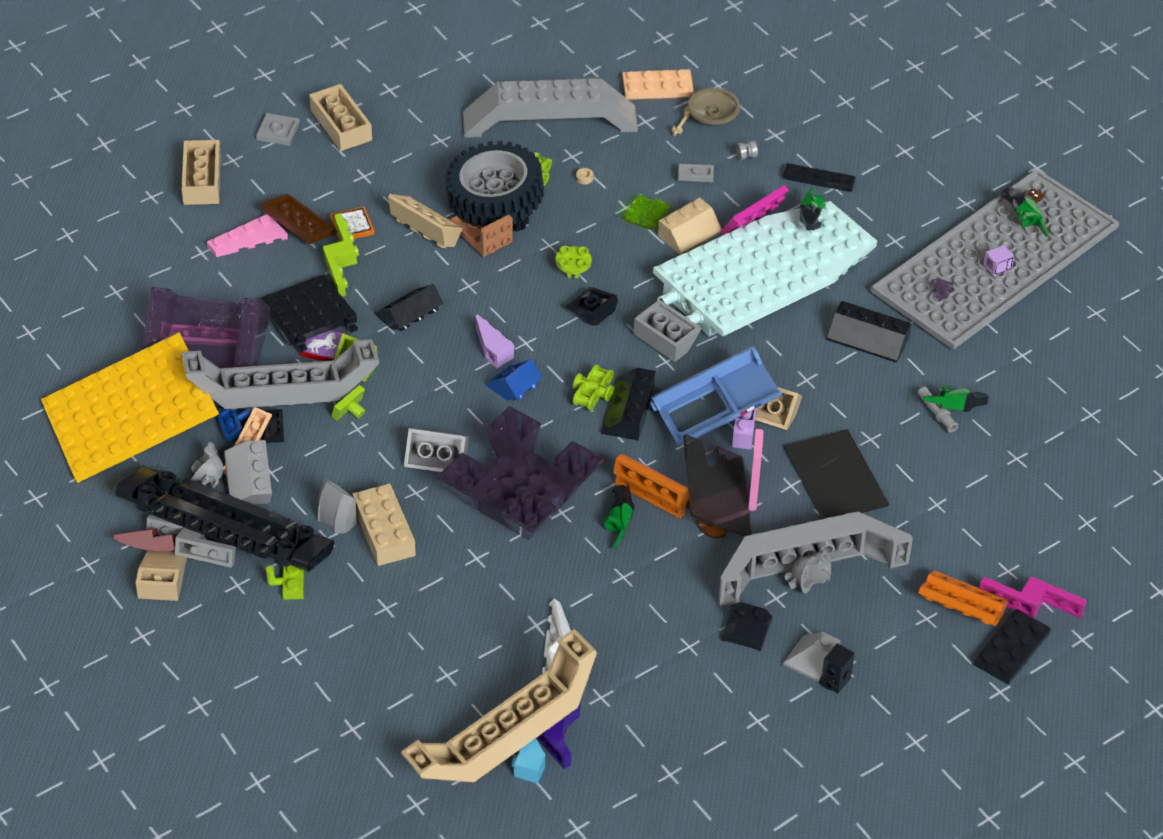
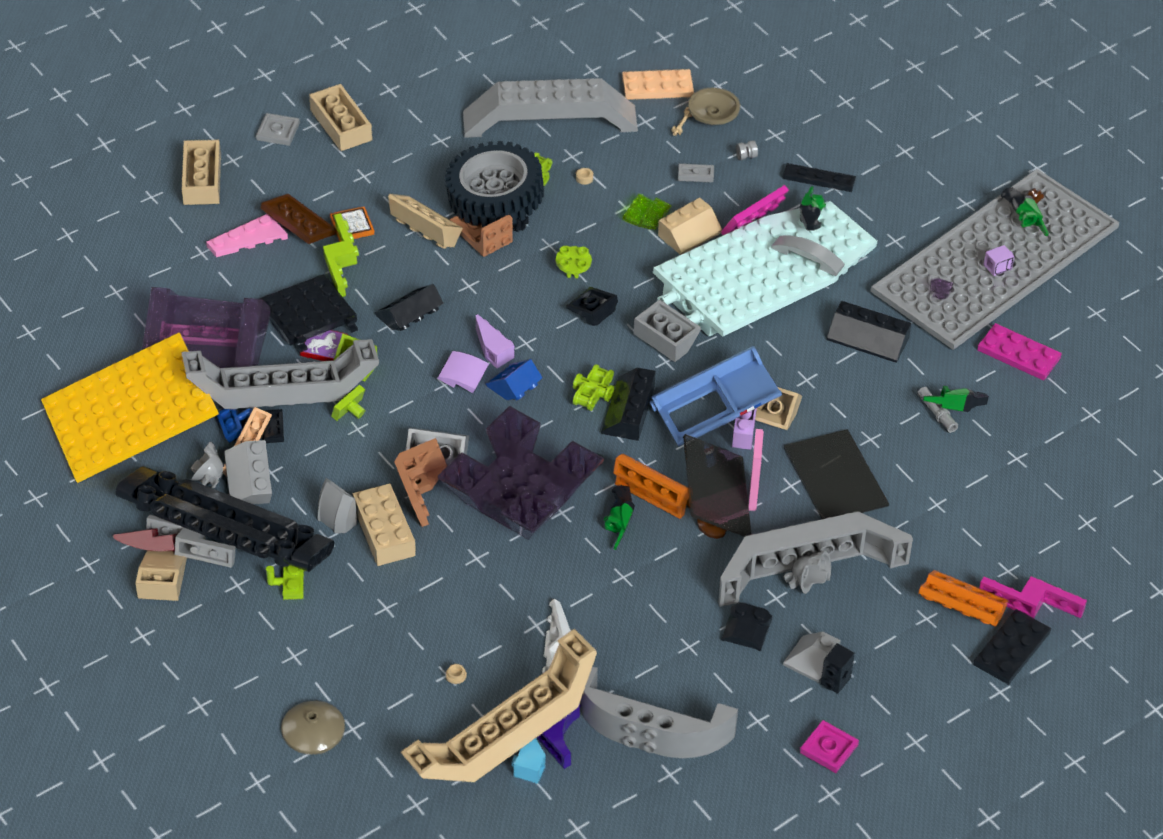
(315, 734): none -> dark tan dish
(424, 465): none -> nougat bracket
(456, 674): none -> tan plate
(463, 370): none -> lavender slope
(654, 727): none -> light grey slope
(829, 261): none -> light grey slope
(829, 746): none -> dark pink plate
(1019, 351): none -> dark pink plate

